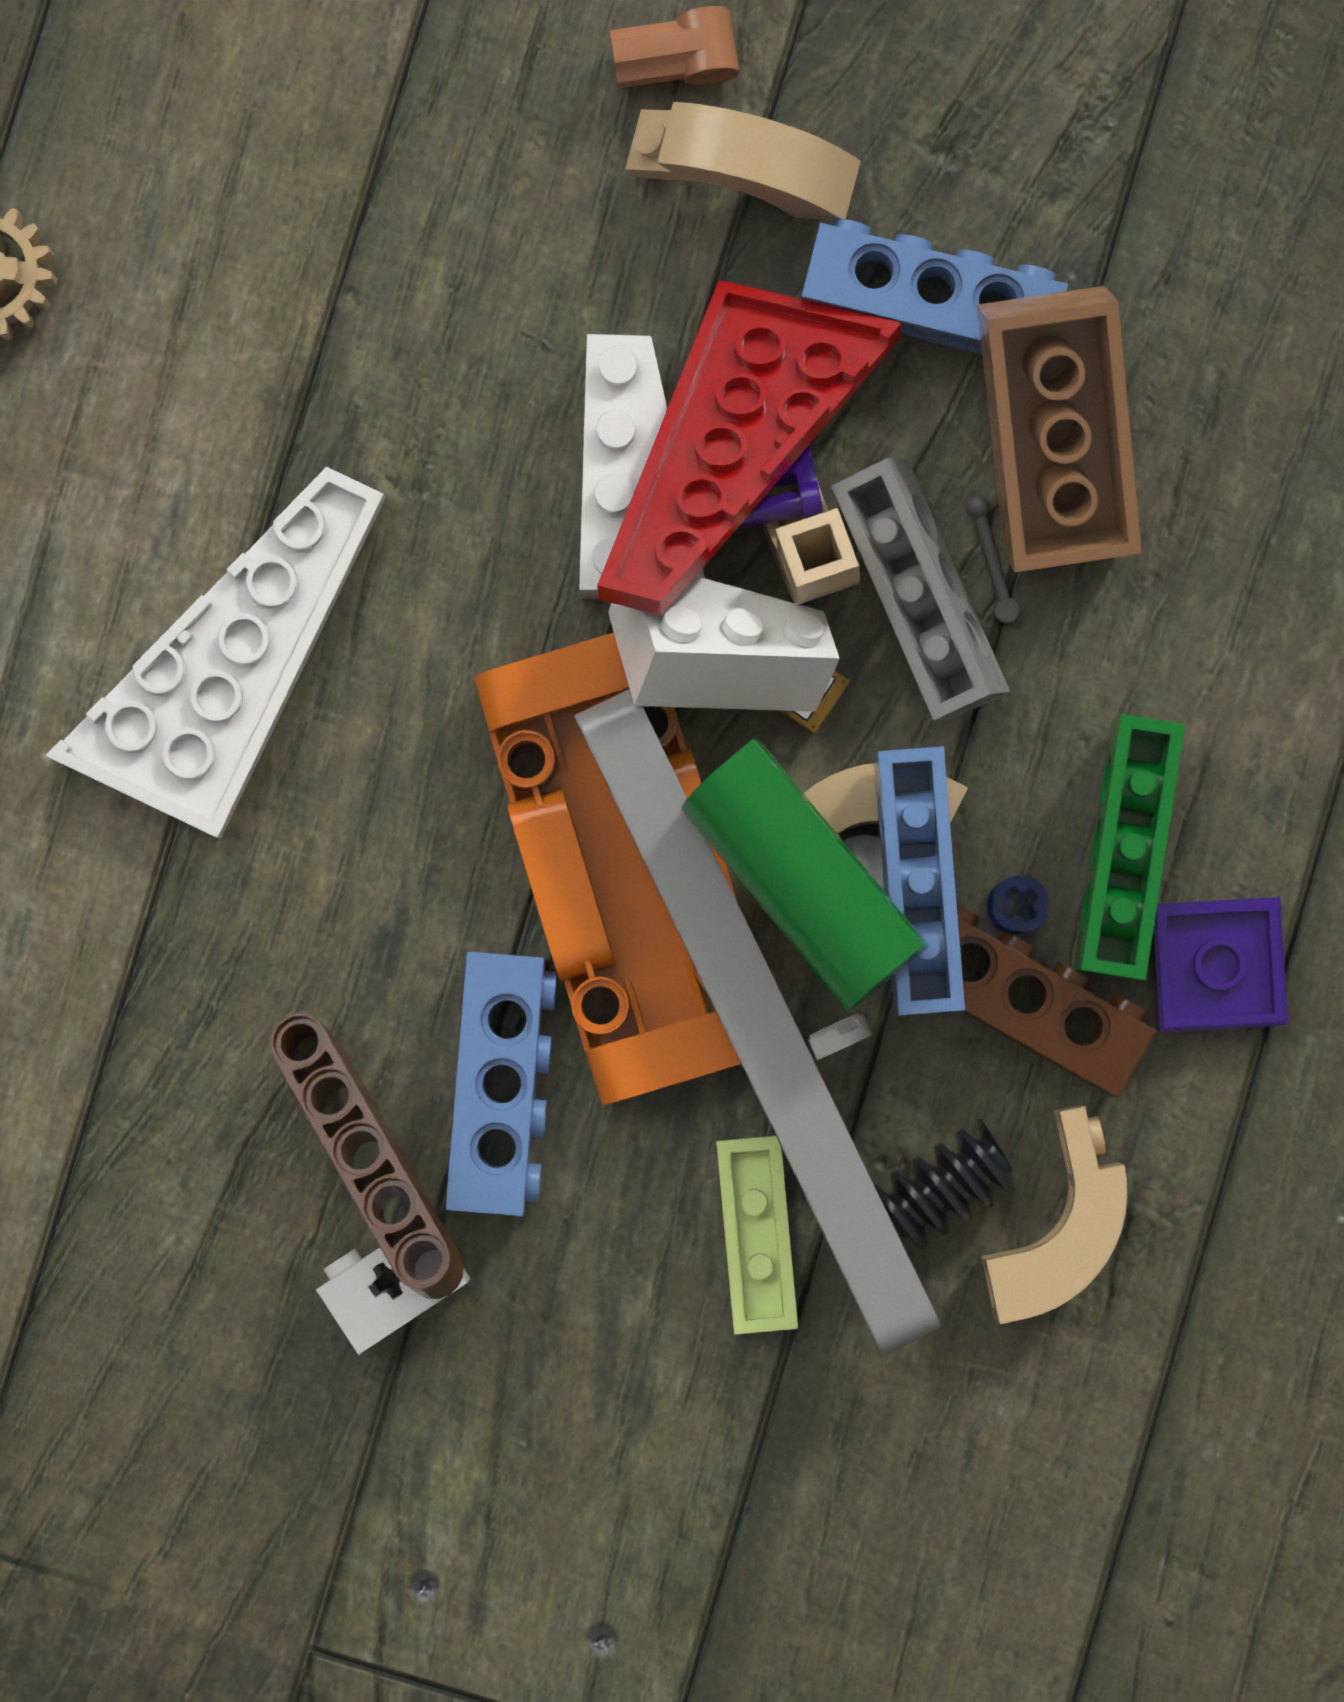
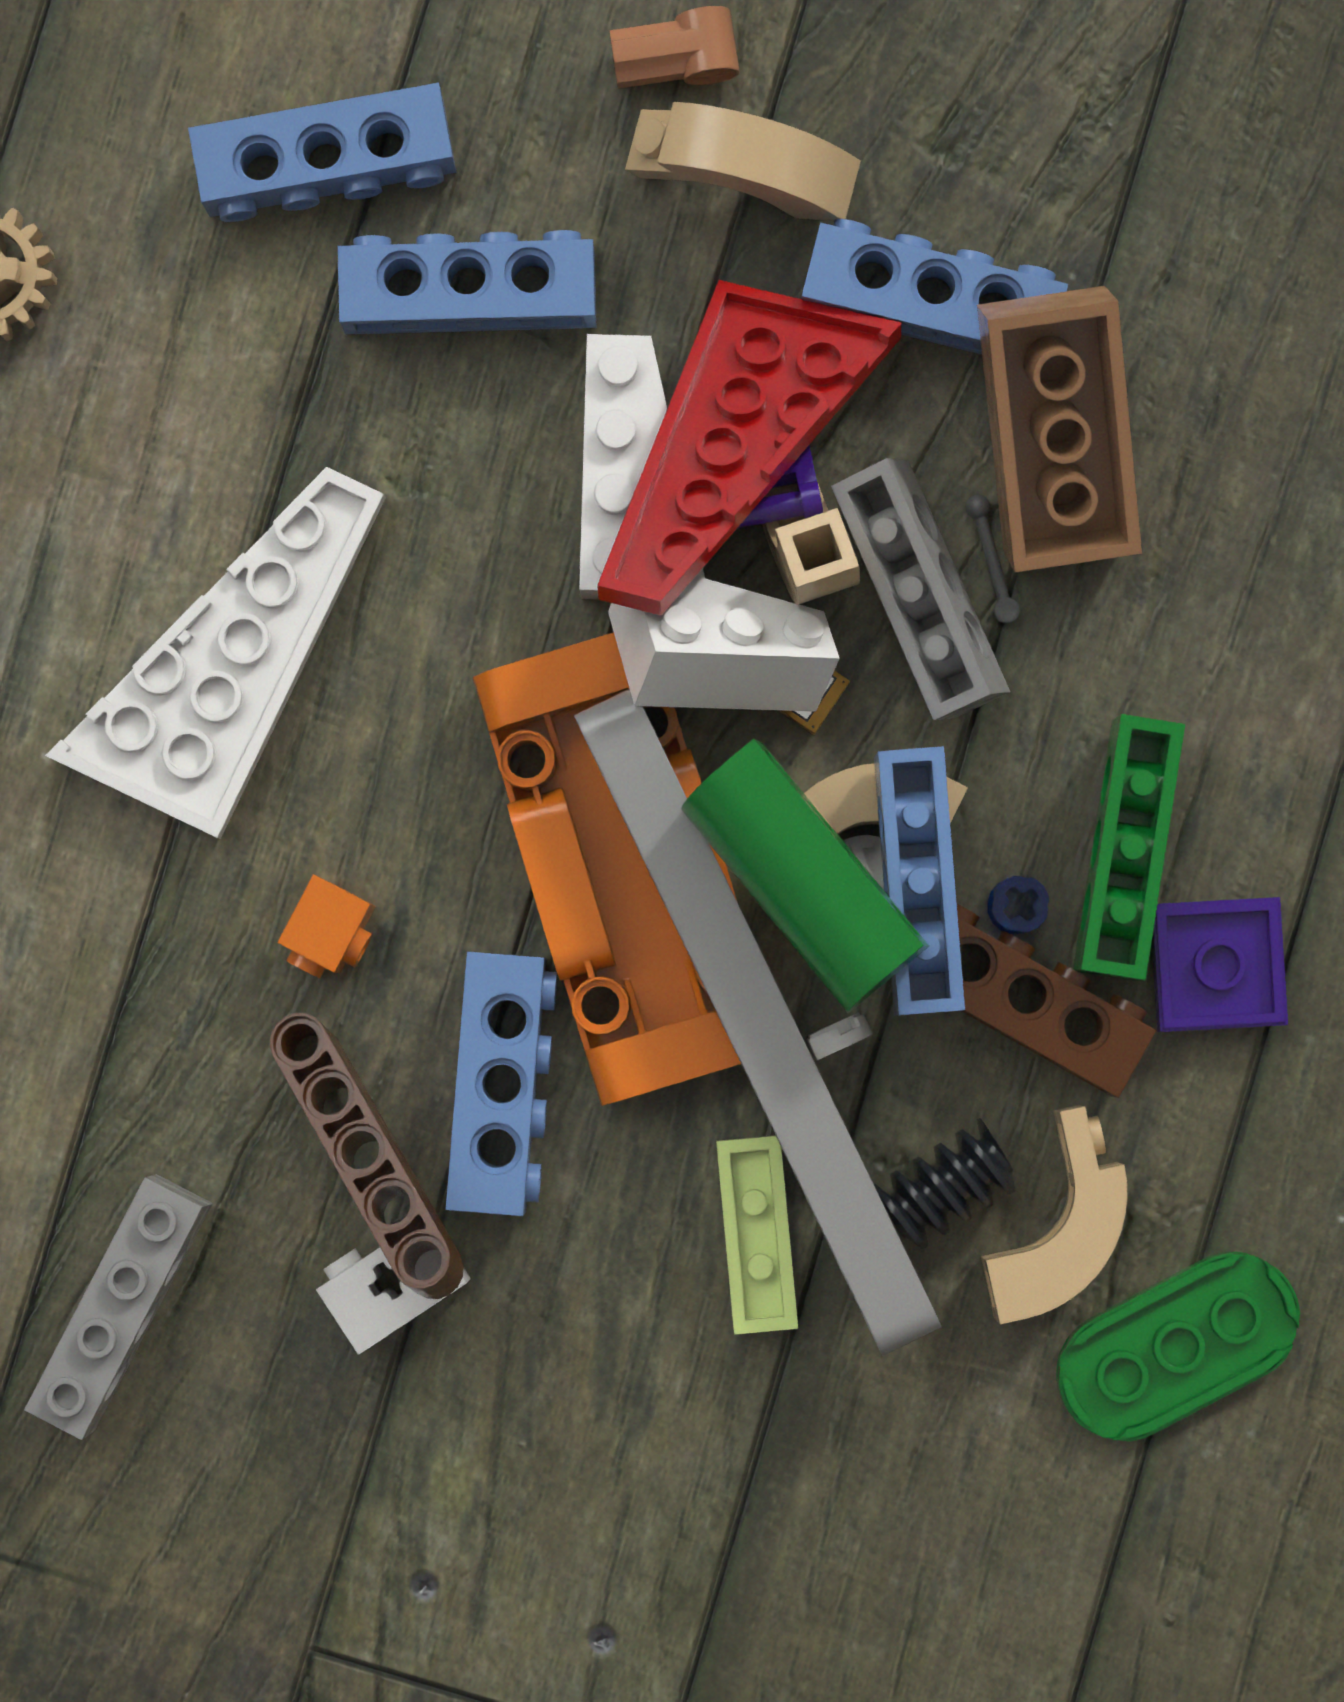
(118, 1306): none -> light grey brick
(228, 147): none -> medium blue brick
(327, 929): none -> orange brick
(372, 260): none -> medium blue brick
(1178, 1346): none -> green tile

